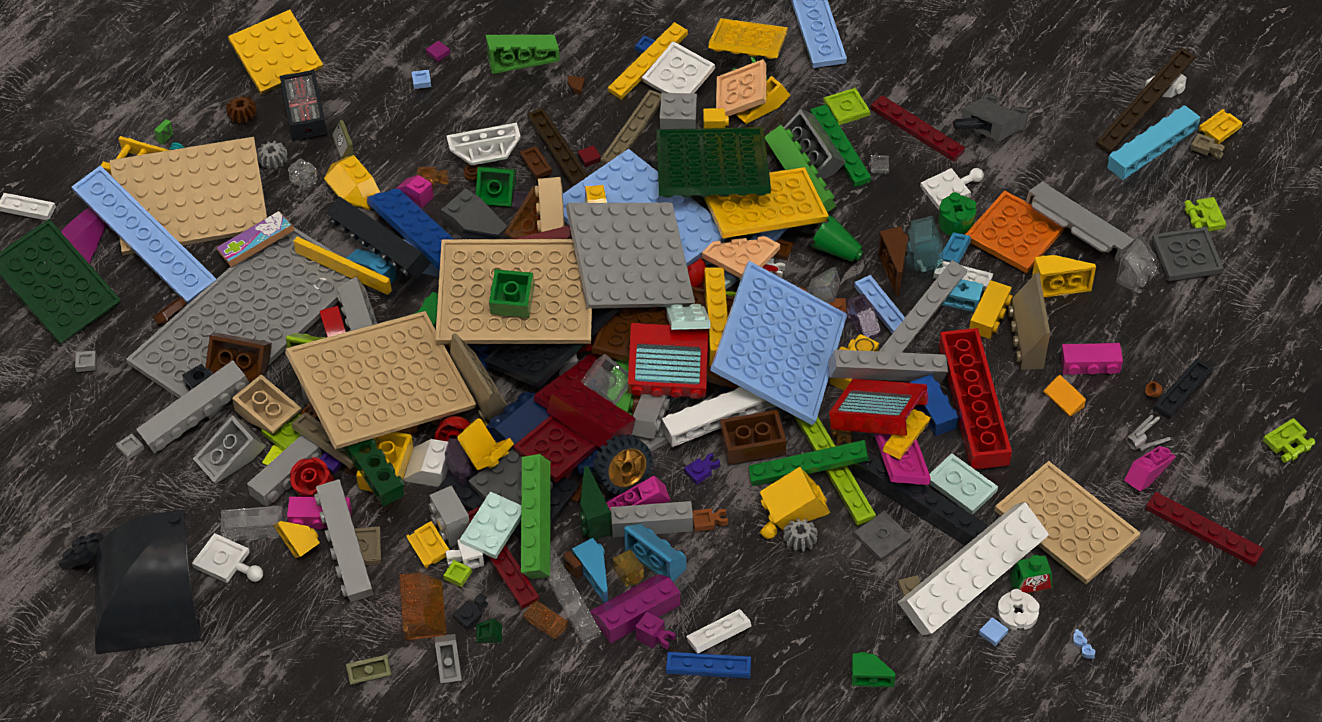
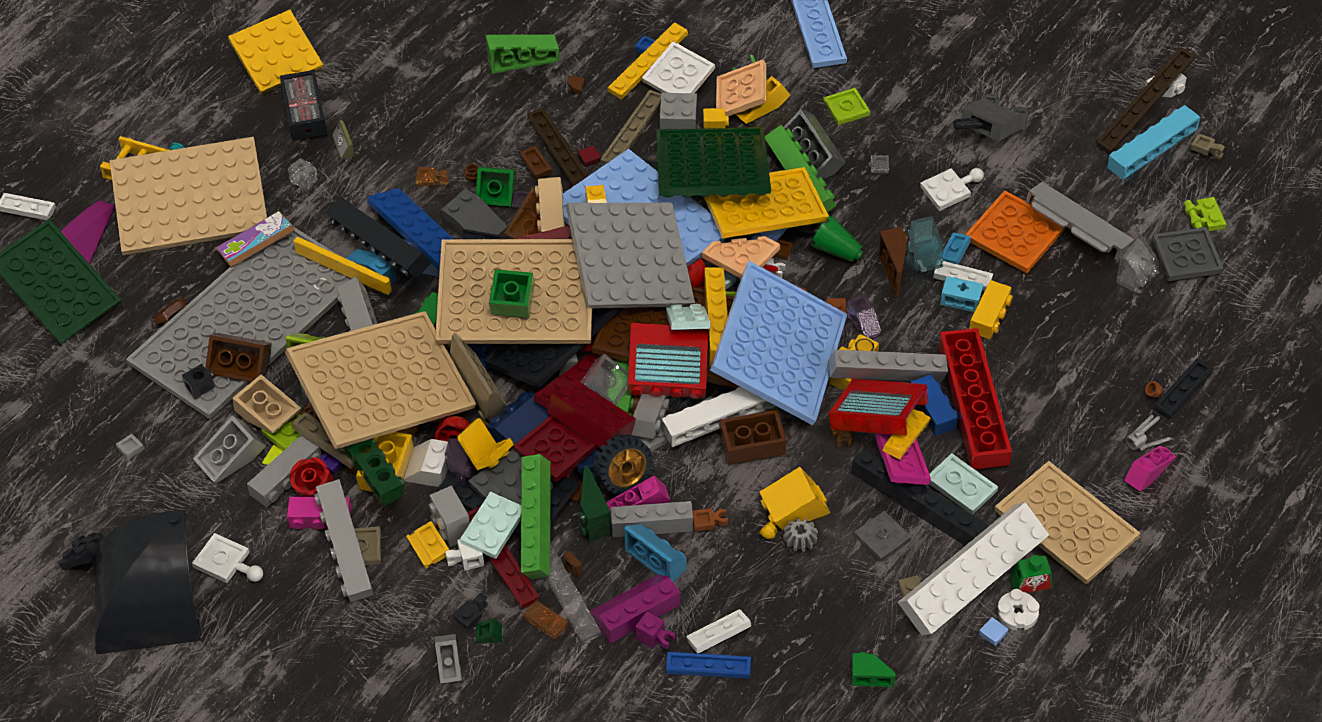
(86, 361): light grey plate -> none
(143, 234): light blue plate -> none
(164, 131): bright green tile -> none
(193, 407): light grey brick -> none
(241, 109): reddish brown gear -> none
(251, 523): clear brick -> none
(272, 155): light grey gear -> none
(297, 537): yellow slope -> none
(332, 321): red slope -> none
(351, 181): yellow wedge -> none
(368, 669): olive slope -> none
(417, 189): dark pink slope -> none
(421, 79): light blue plate -> none
(422, 606): clear orange slope -> none
(437, 51): magenta tile -> none
(457, 573): lime plate -> none
(485, 144): white wedge -> none
(593, 565): dark azure slope -> none
(628, 568): clear yellow brick -> none
(700, 470): dark purple plate -> none
(748, 38): yellow plate -> none
(809, 462): green plate -> none
(825, 285): clear slope -> none
(840, 476): lime plate -> none
(853, 167): green plate -> none
(883, 306): light blue plate -> none
(917, 128): dark red plate -> none
(925, 308): light grey plate -> none
(956, 214): green brick -> none
(1030, 325): dark tan slope -> none
(1063, 275): yellow slope -> none
(1065, 396): light orange slope -> none
(1080, 641): light blue piece -> none
(1091, 358): dark pink brick -> none
(1205, 529): dark red plate -> none
(1220, 126): yellow plate -> none
(1284, 436): lime plate -> none

